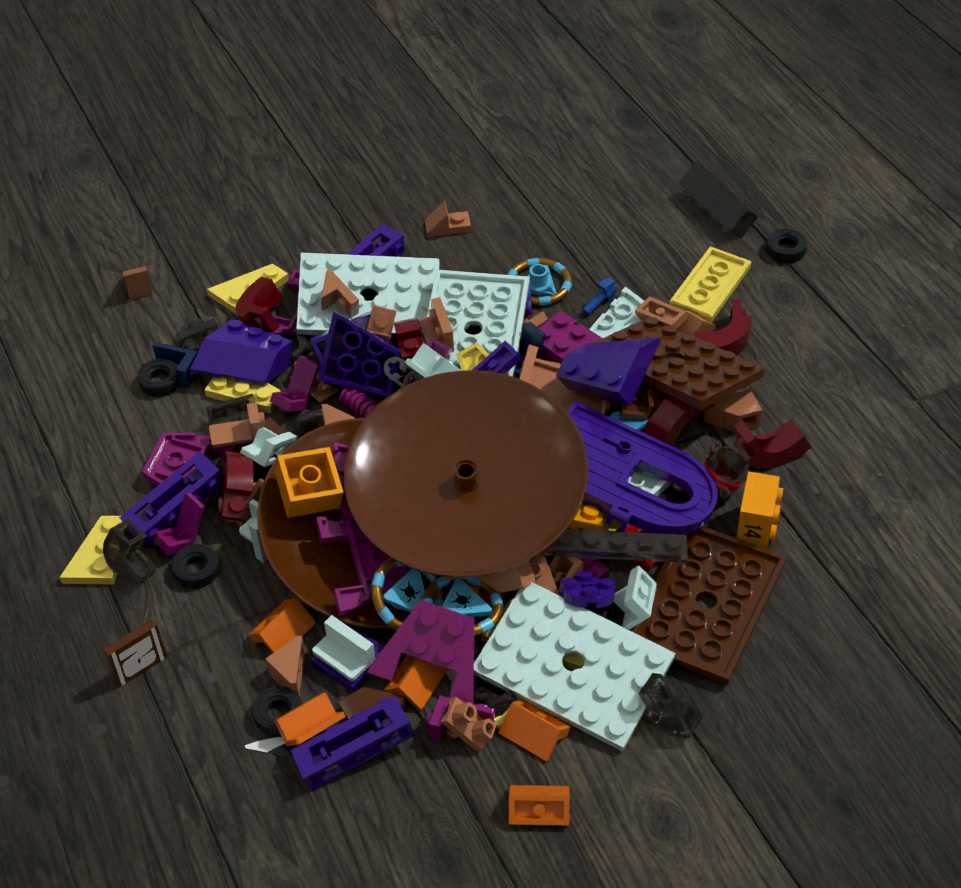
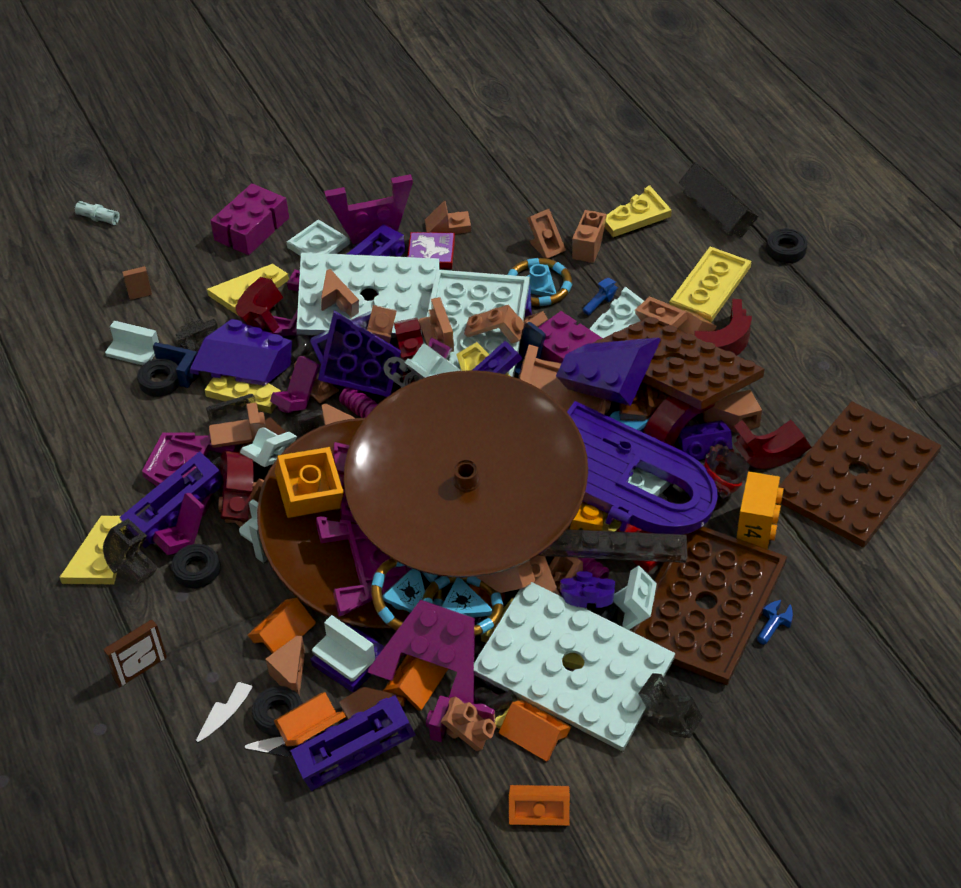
(97, 212): none -> light aqua pin
(131, 343): none -> light aqua panel
(222, 712): none -> white sticker
(250, 219): none -> magenta piece
(318, 239): none -> light aqua tile
(366, 217): none -> magenta wing
(433, 246): none -> tile
(501, 318): none -> nougat bracket
(546, 234): none -> nougat slope
(588, 236): none -> nougat slope
(638, 213): none -> light yellow wing
(698, 438): none -> dark purple bracket
(774, 620): none -> blue bar
(858, 504): none -> reddish brown plate

